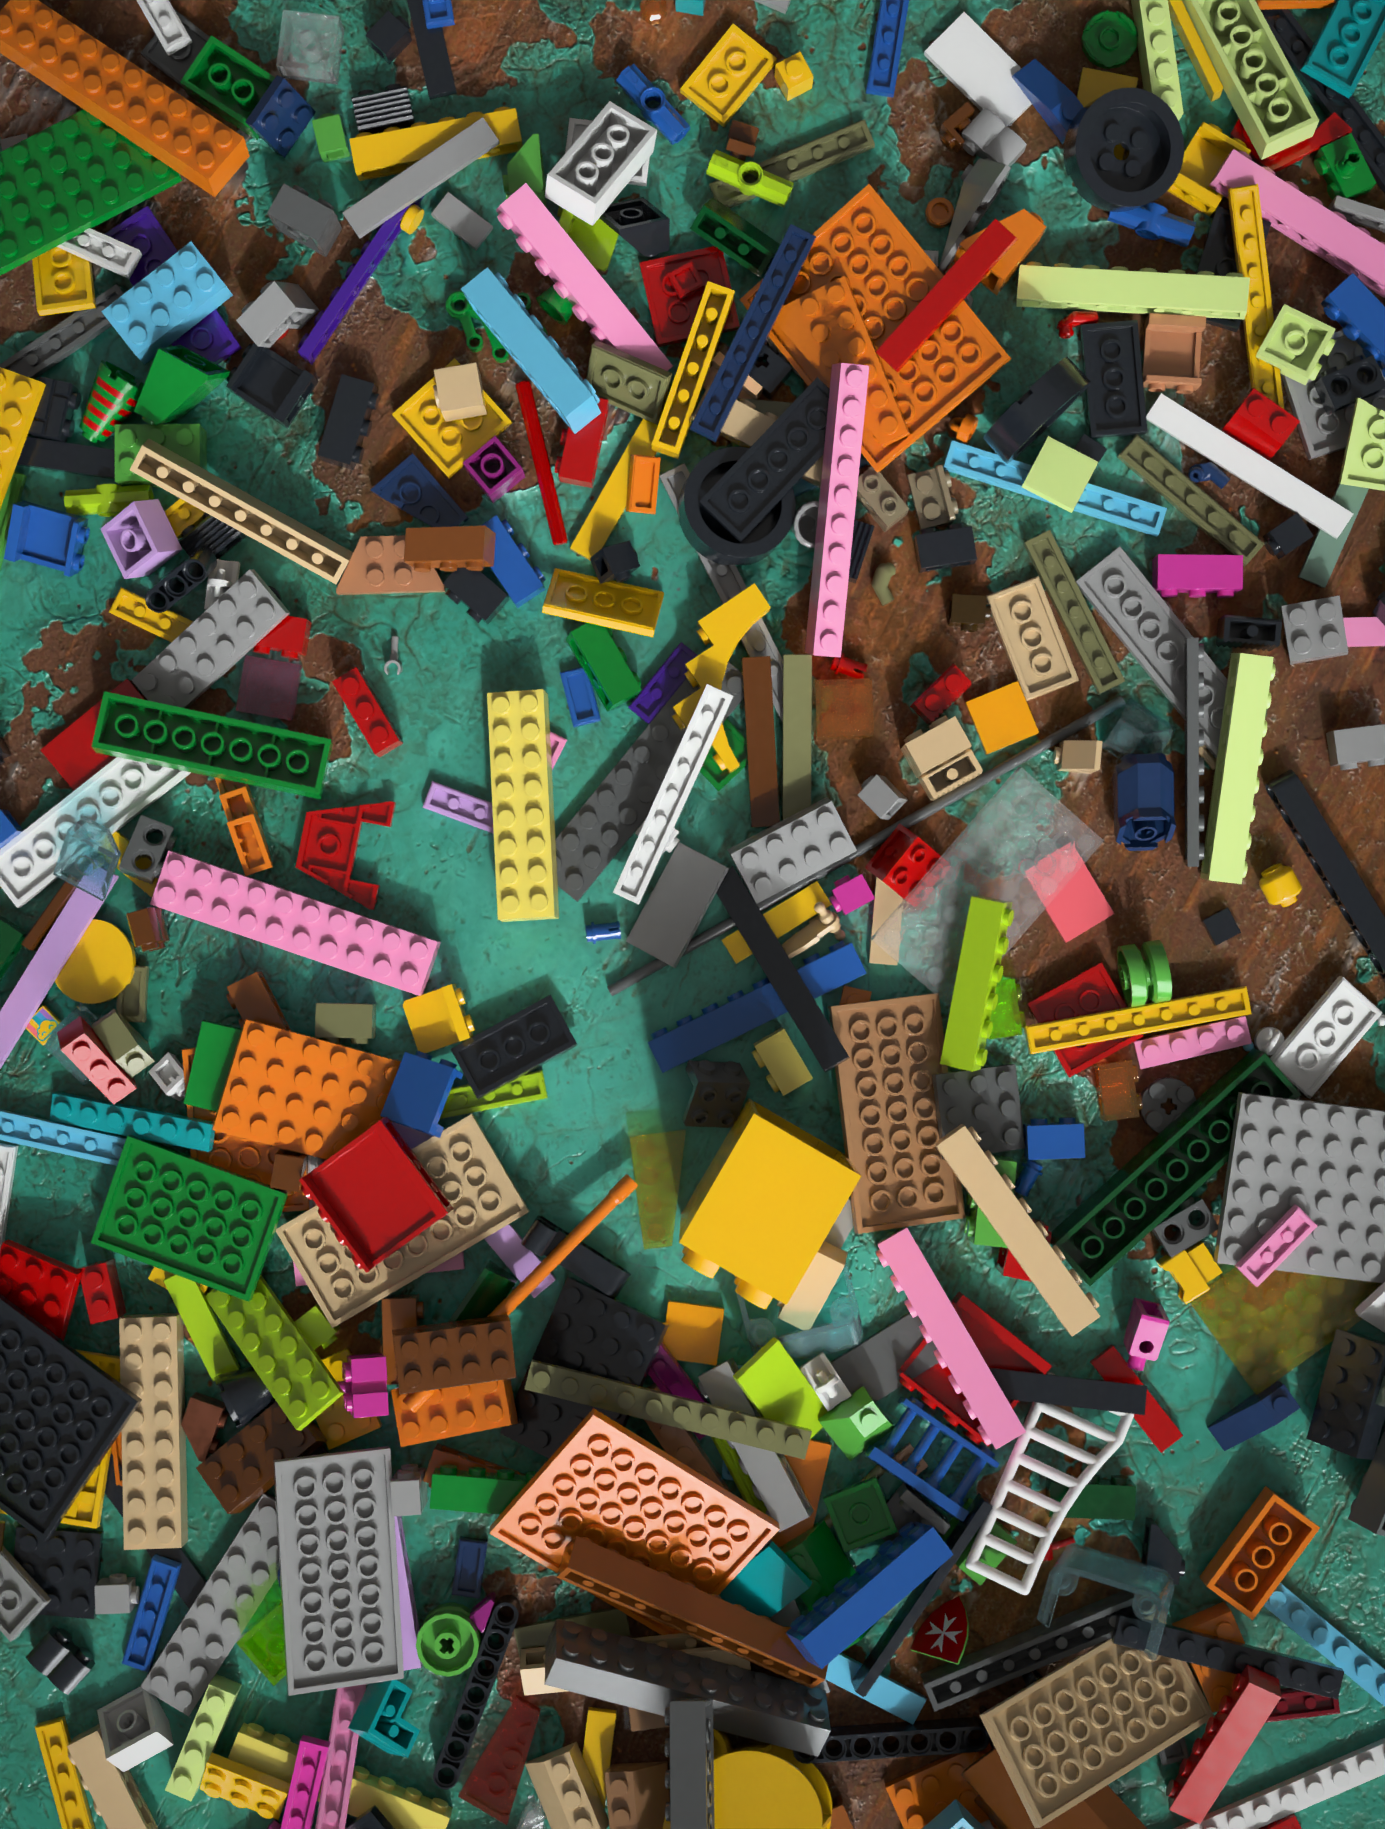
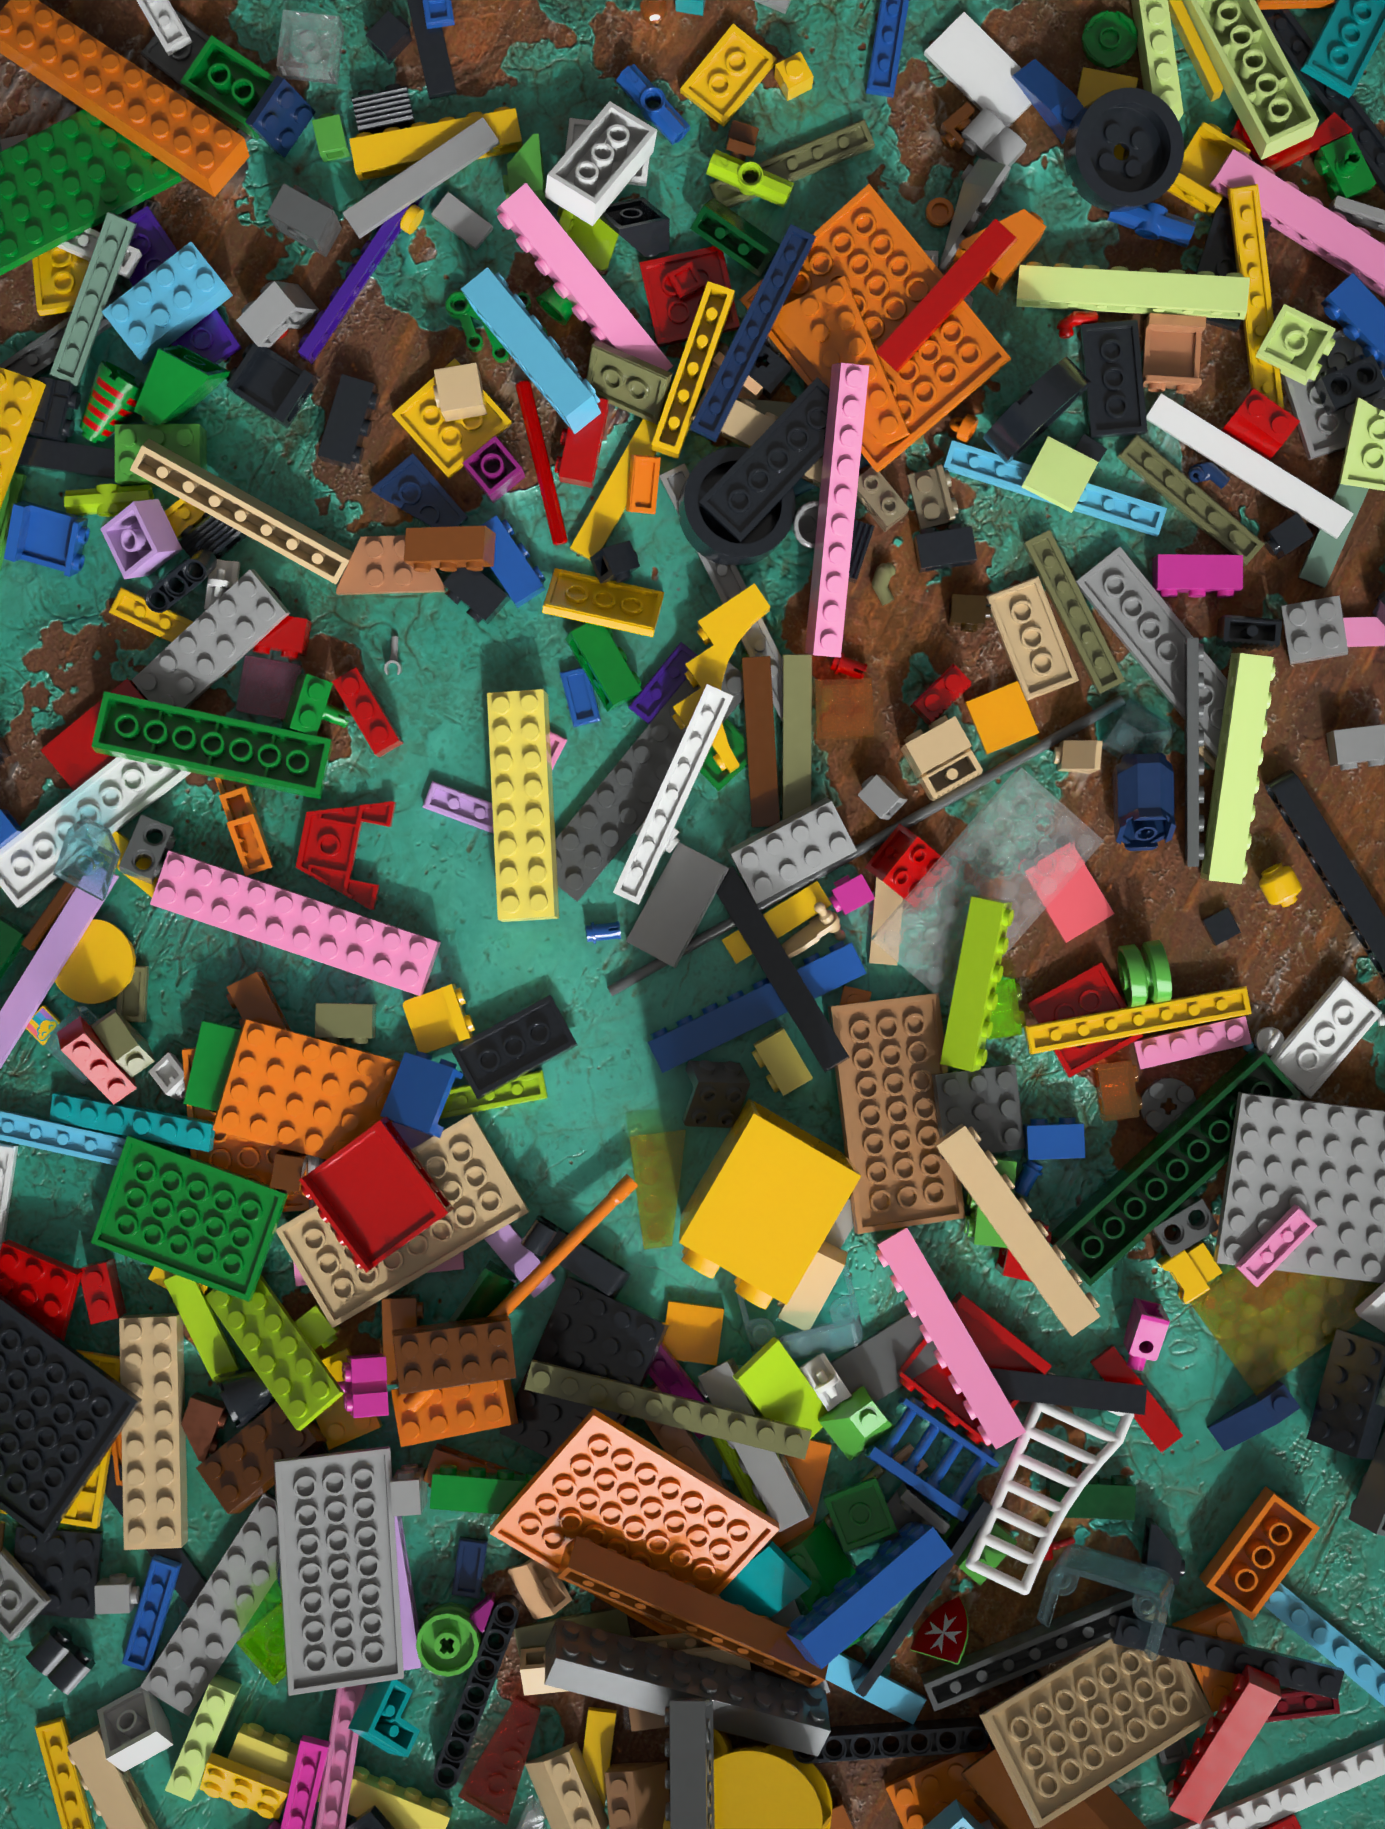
(93, 298): none -> sand green plate
(148, 929): reddish brown brick -> none
(310, 706): none -> green brick
(539, 1588): none -> light nougat panel

